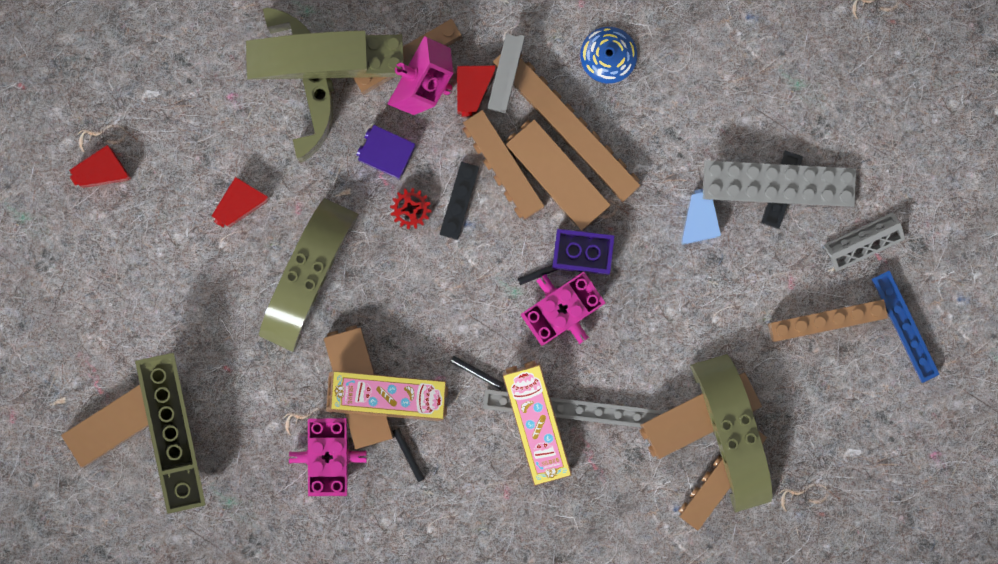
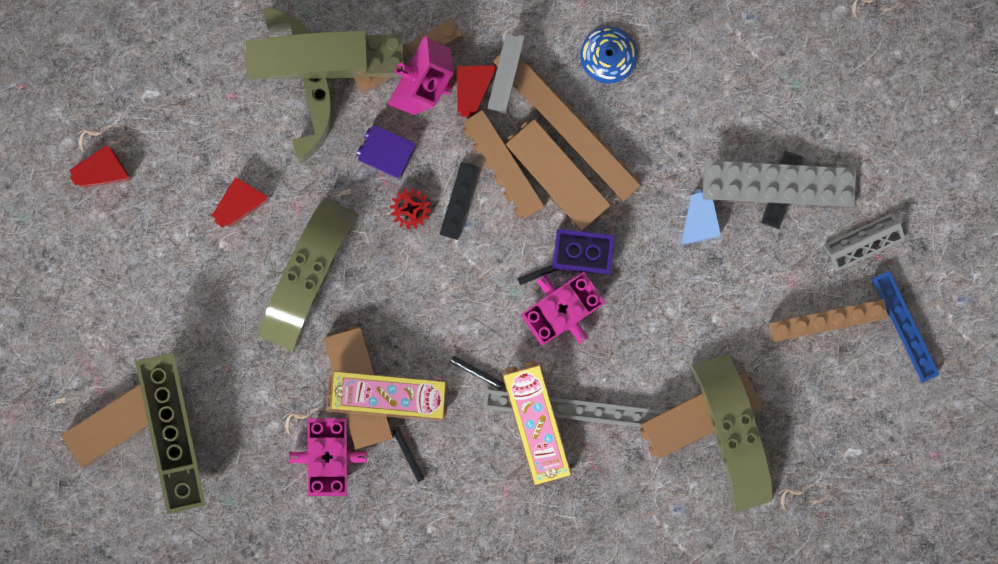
(708, 495): medium nougat brick -> none

